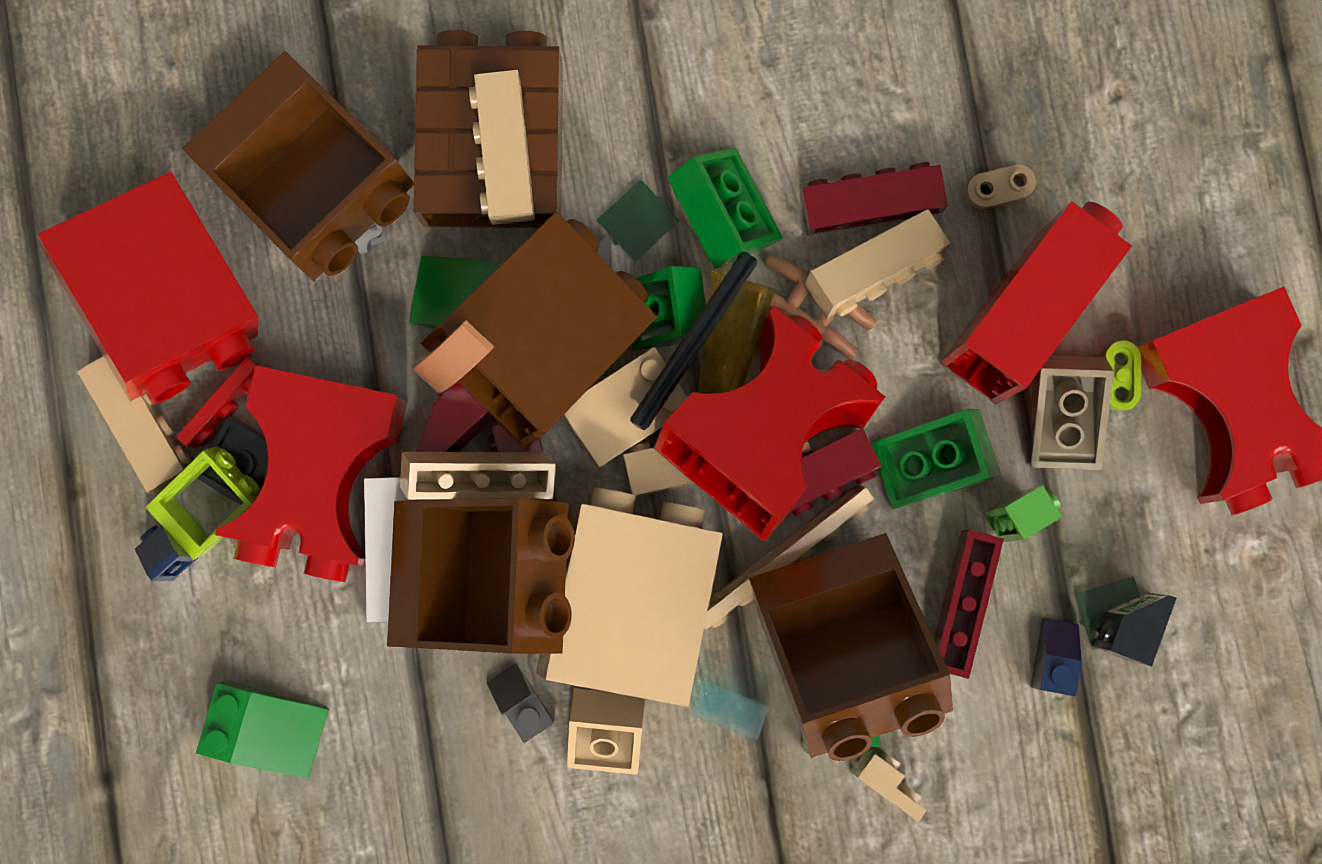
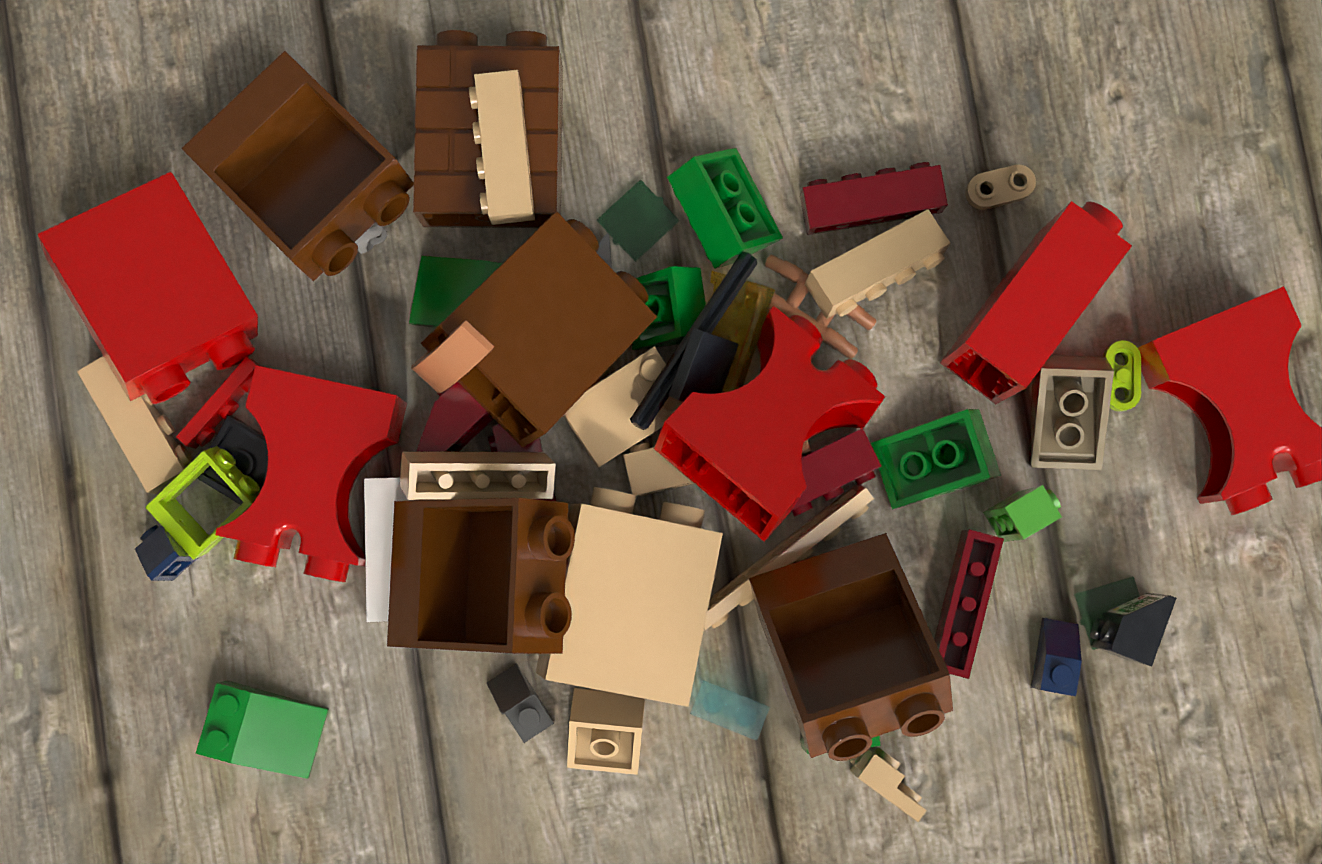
(703, 365): none -> black tile

